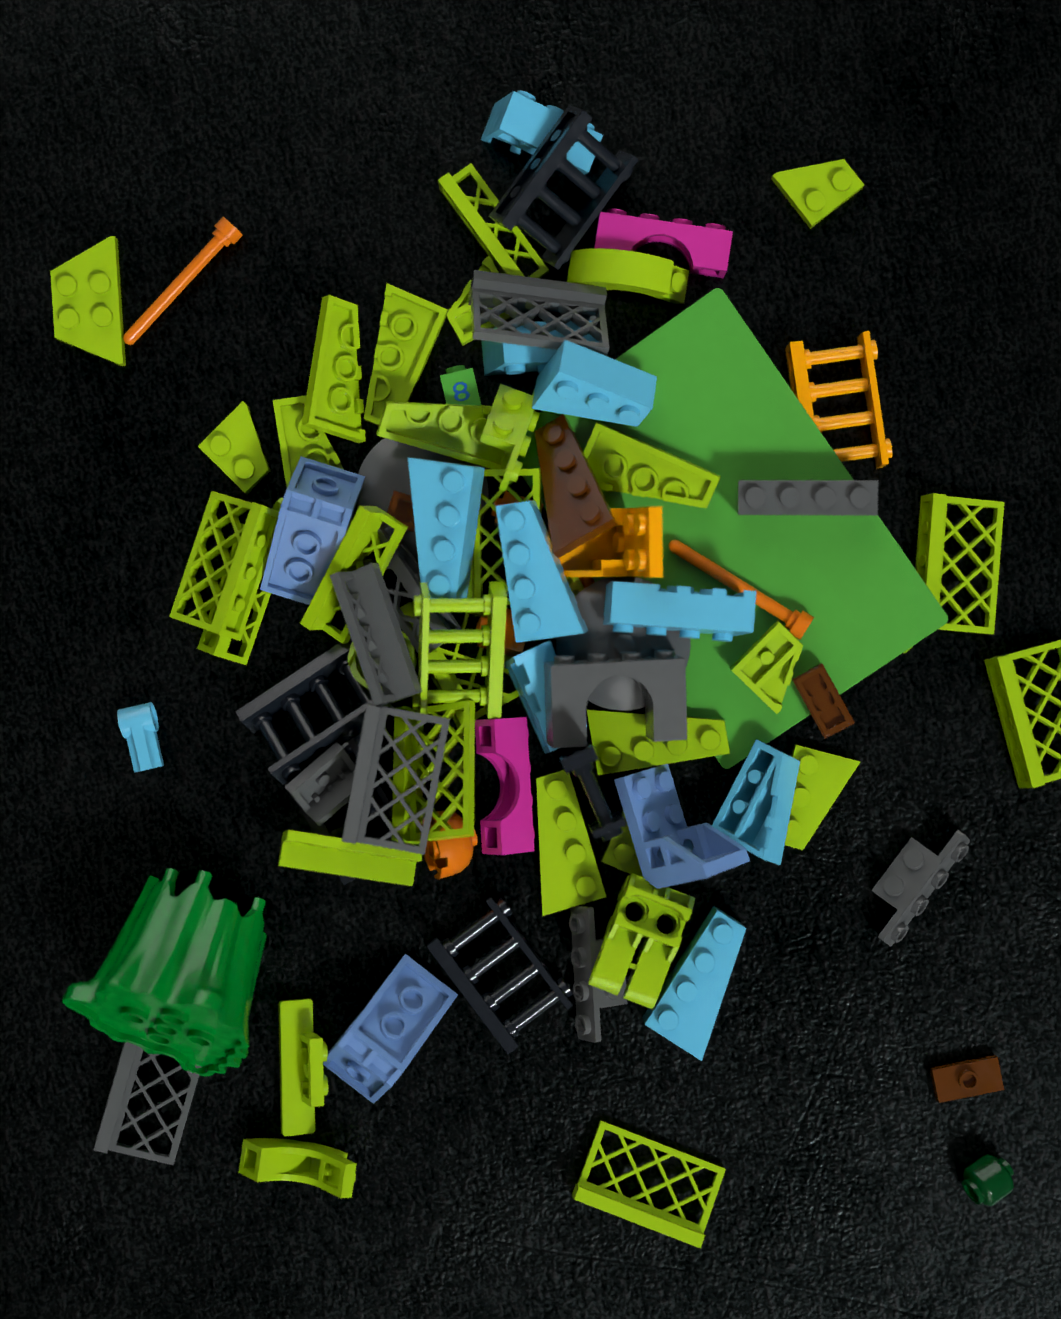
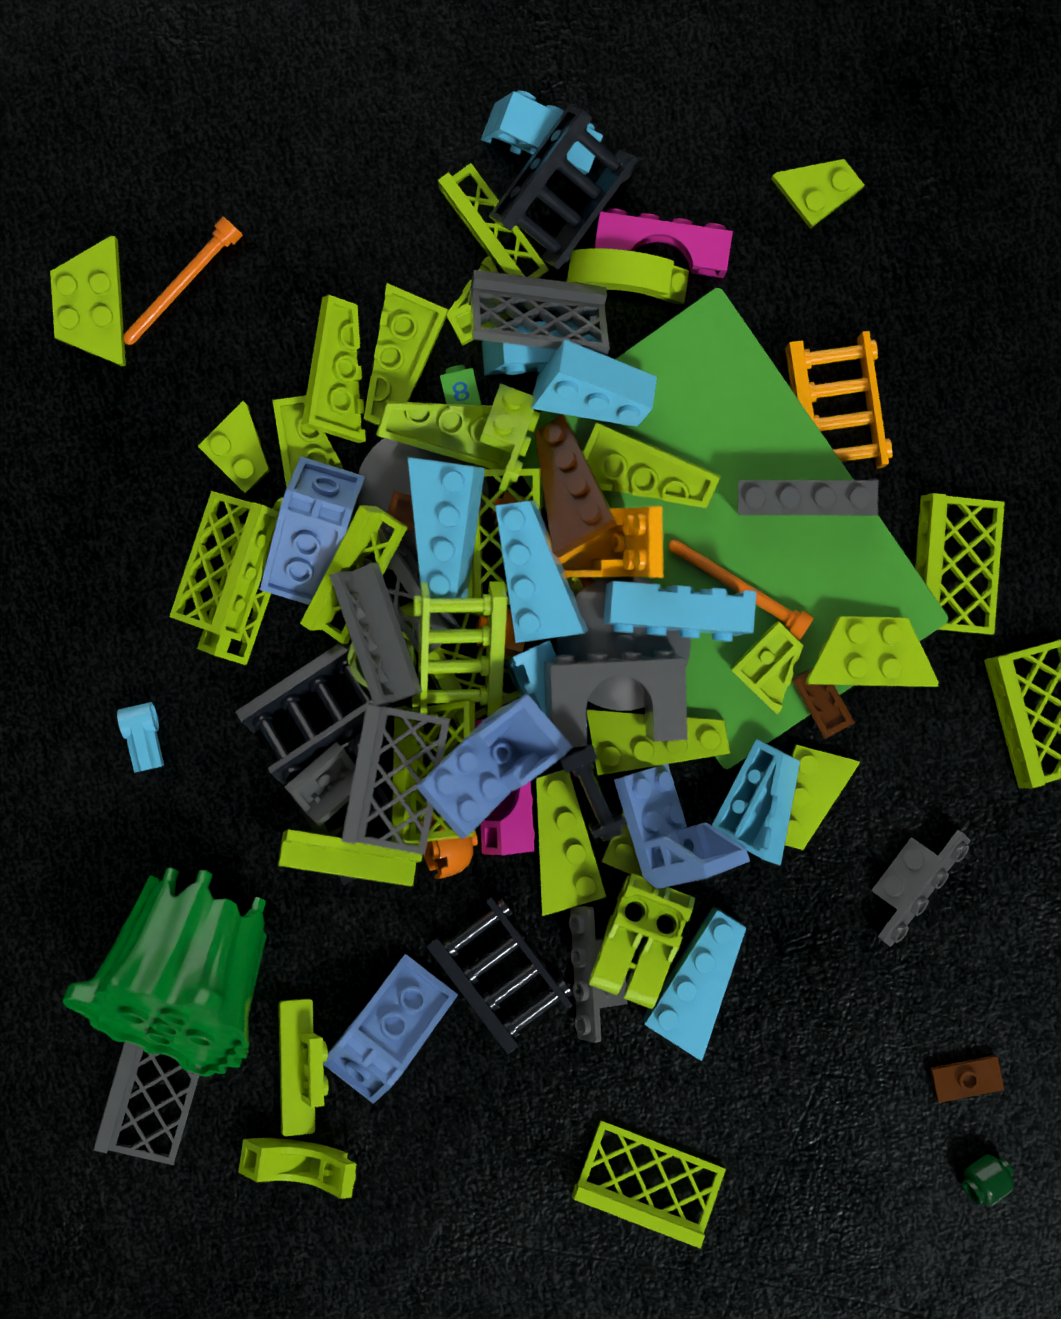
(492, 762): none -> medium blue bracket
(872, 654): none -> lime wing

